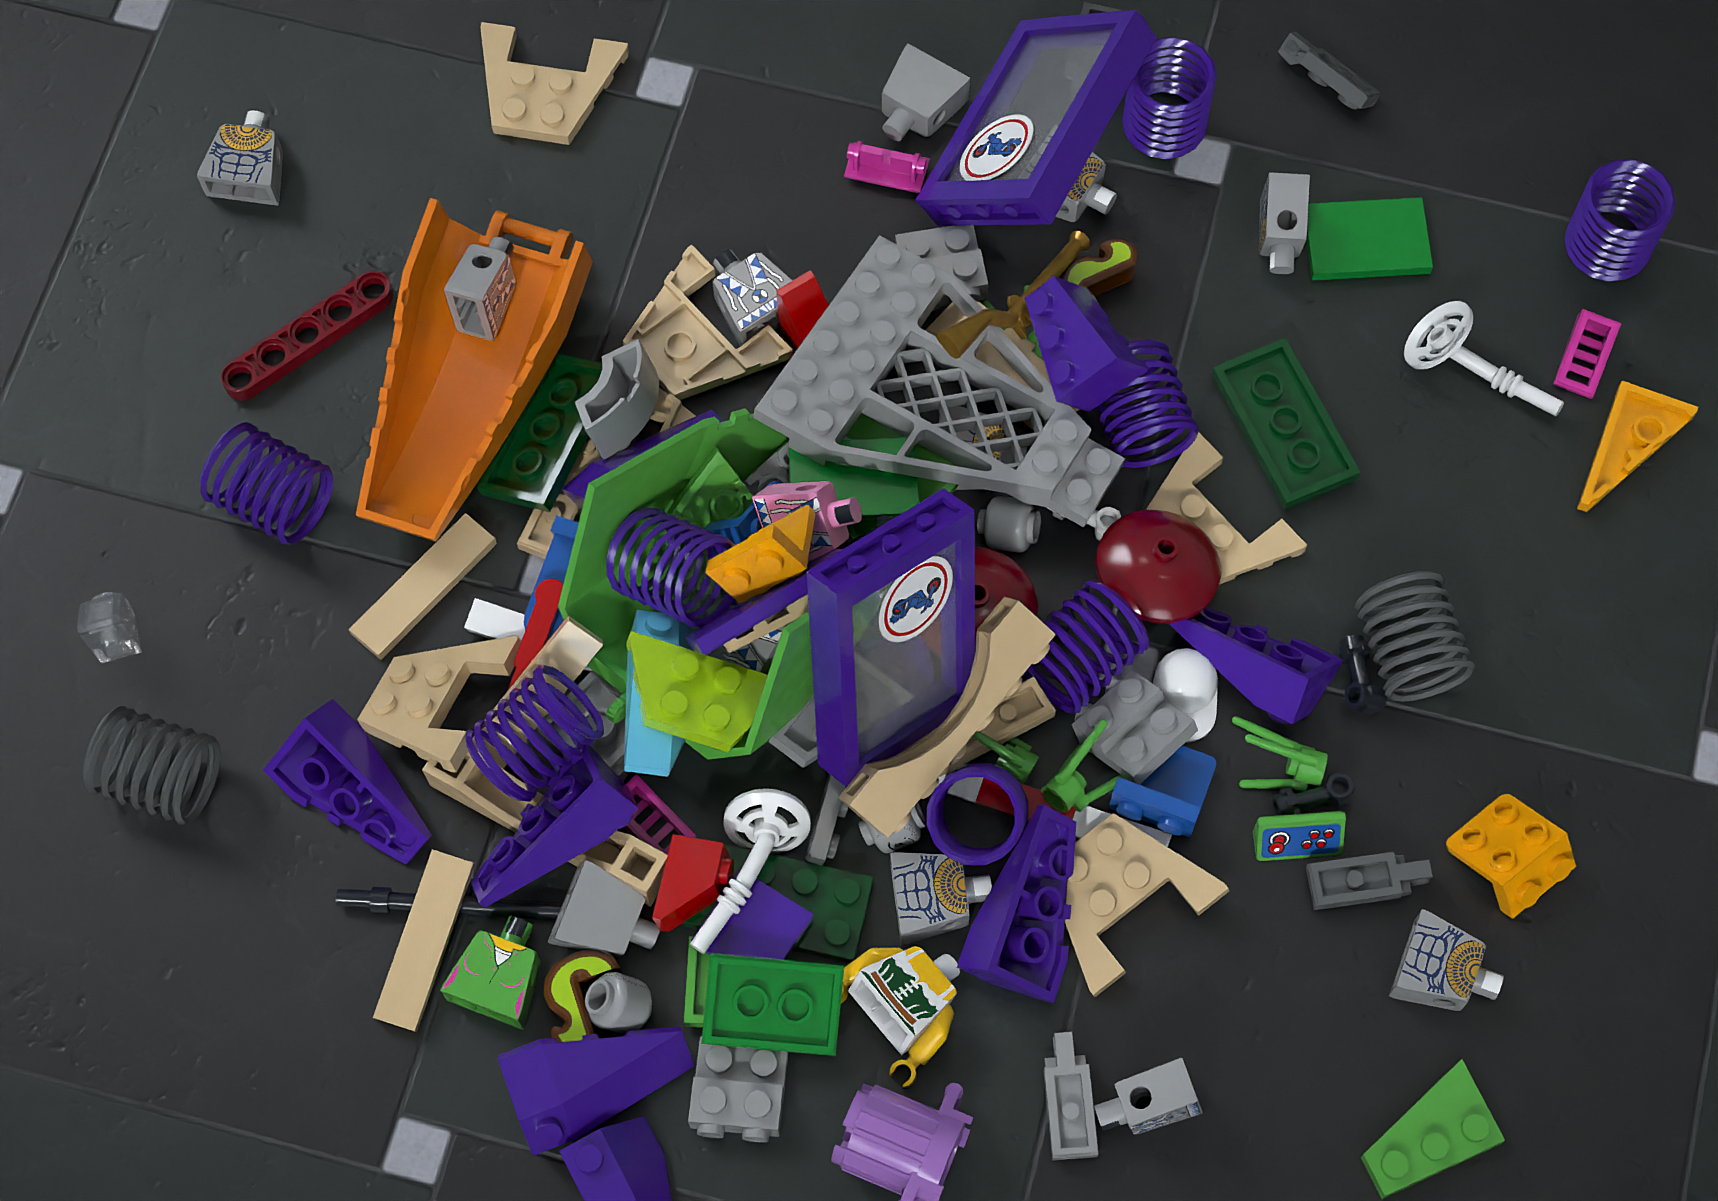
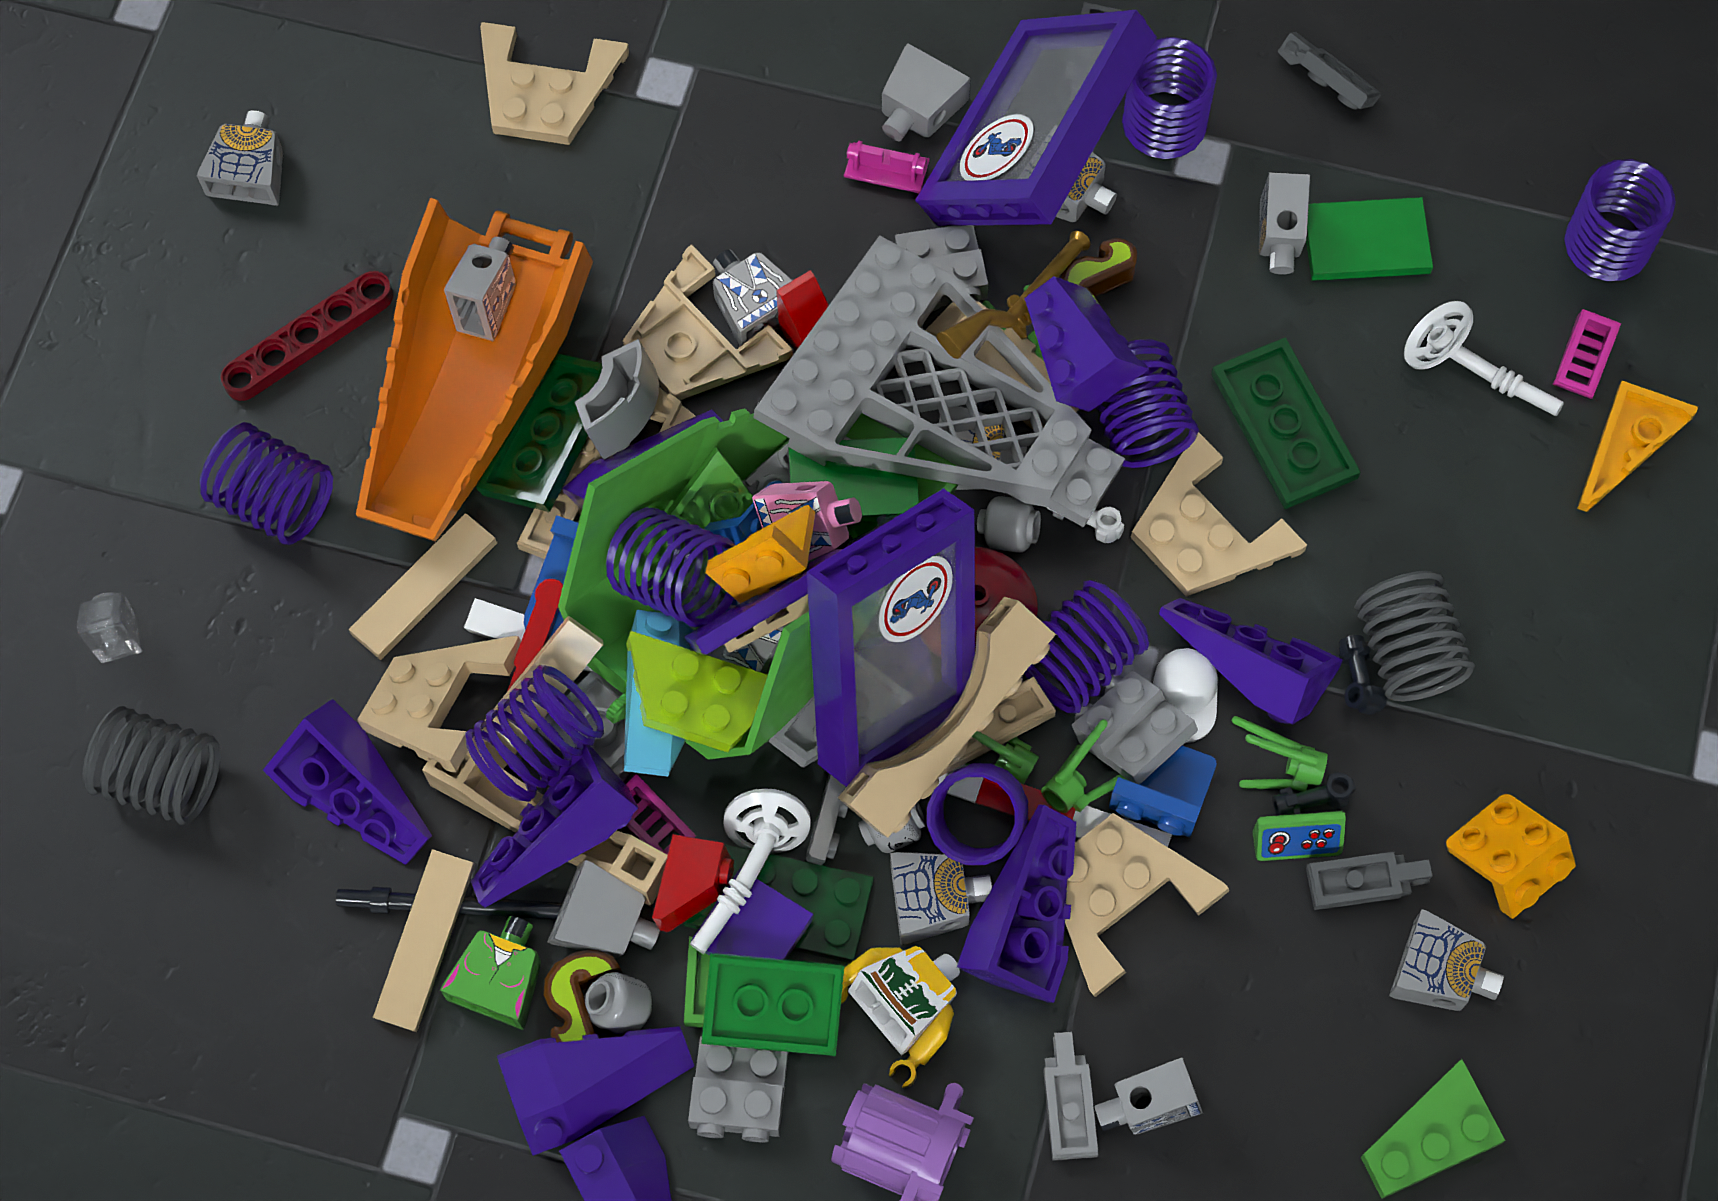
(1156, 583): dark red dish -> none

